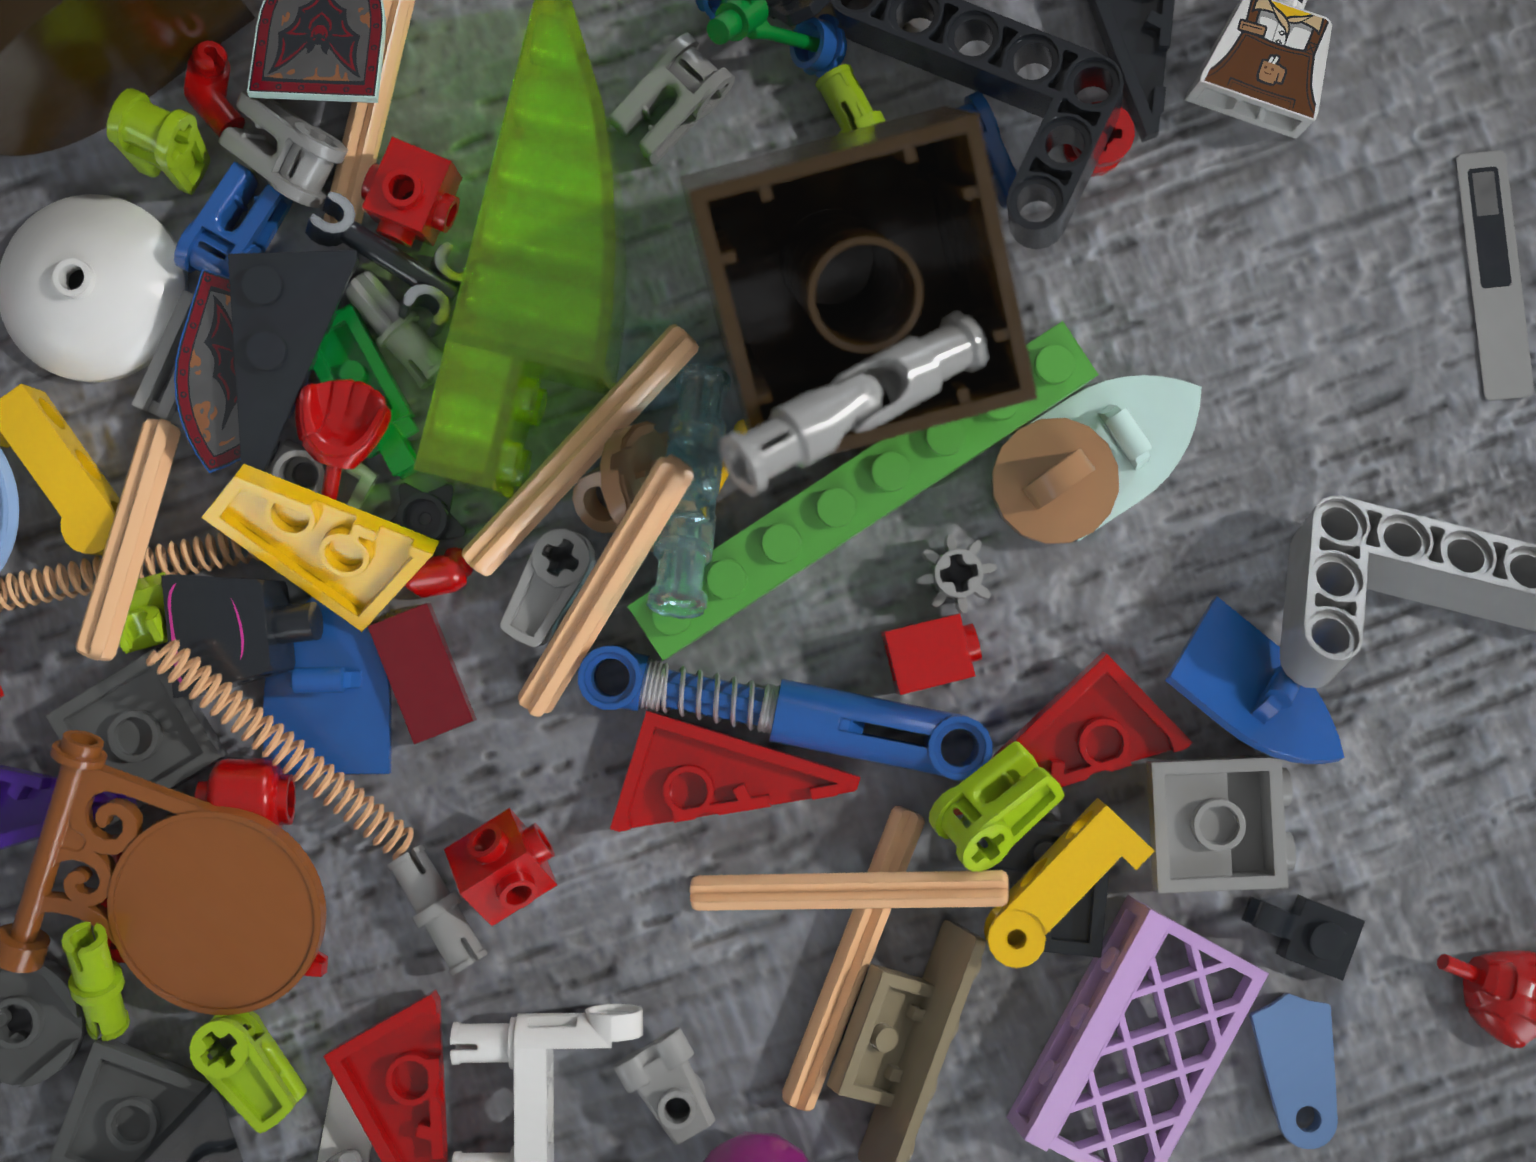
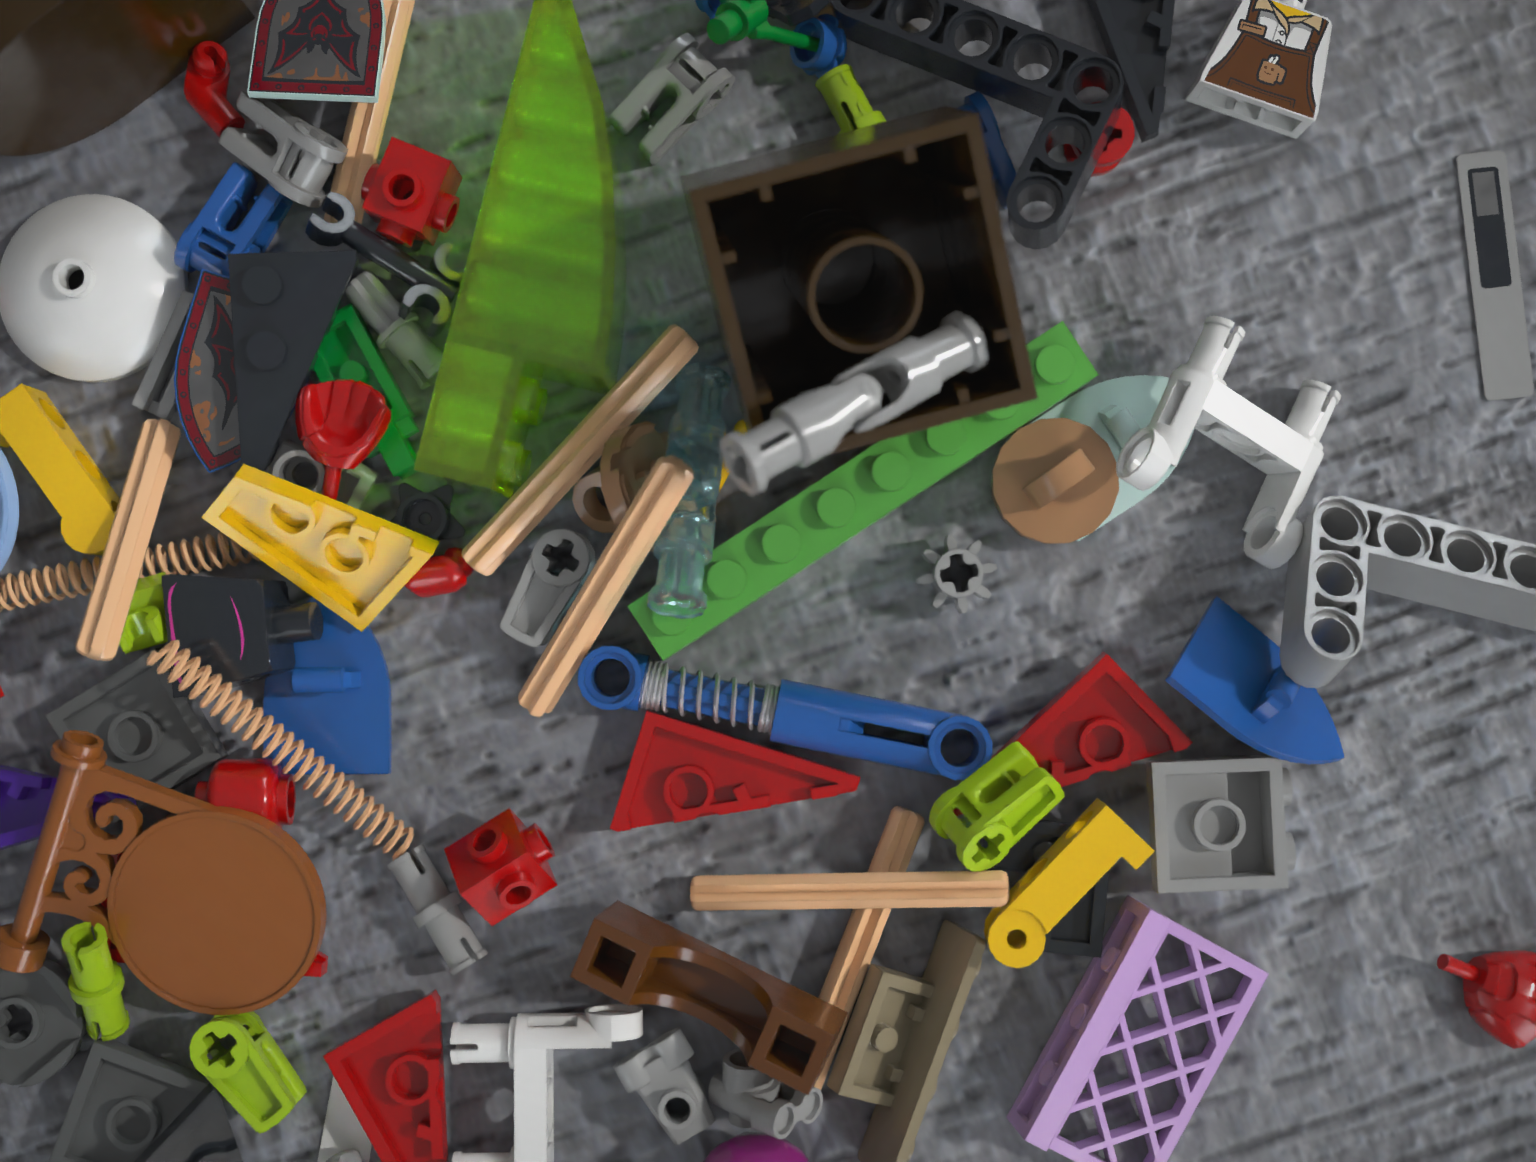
(158, 140): lime piece -> none
(422, 673): dark red tile -> none
(655, 964): none -> reddish brown arch
(760, 1100): none -> light grey plate
(931, 653): red brick -> none
(1285, 452): none -> white connector
(1298, 1066): medium blue piece -> none
(1310, 933): black plate -> none

